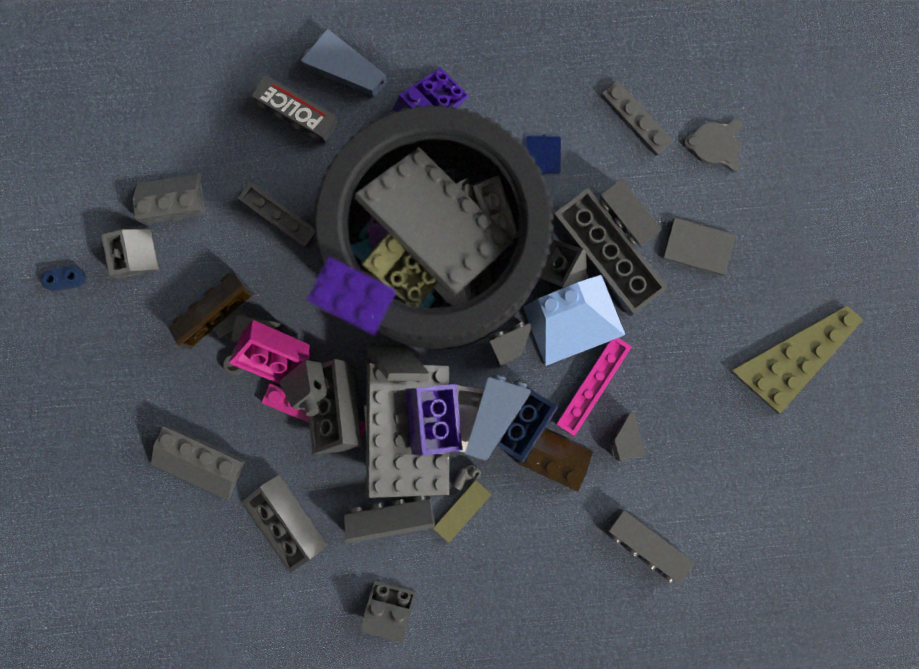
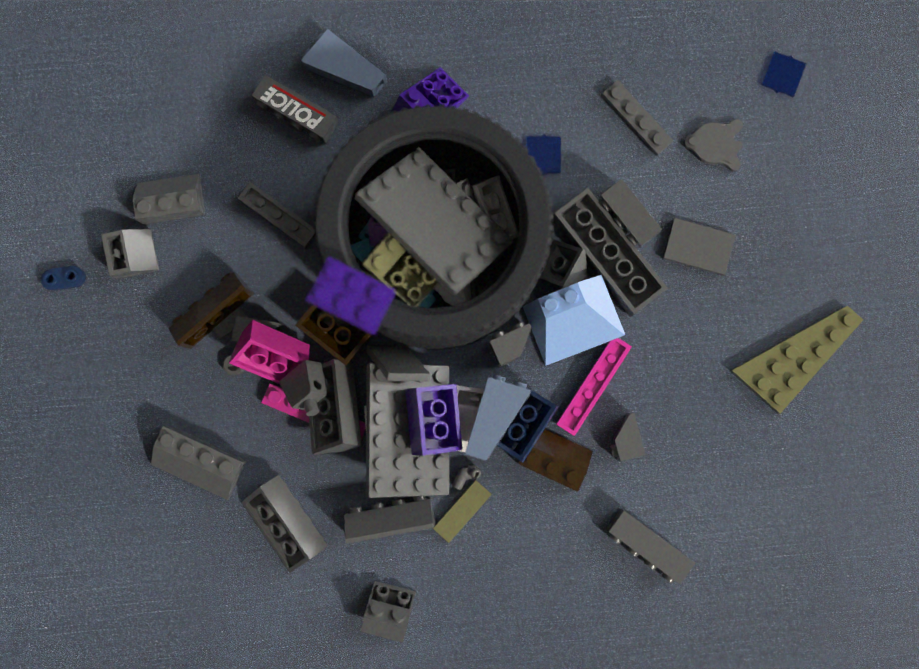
(334, 334): none -> dark brown slope
(784, 74): none -> clear blue piece

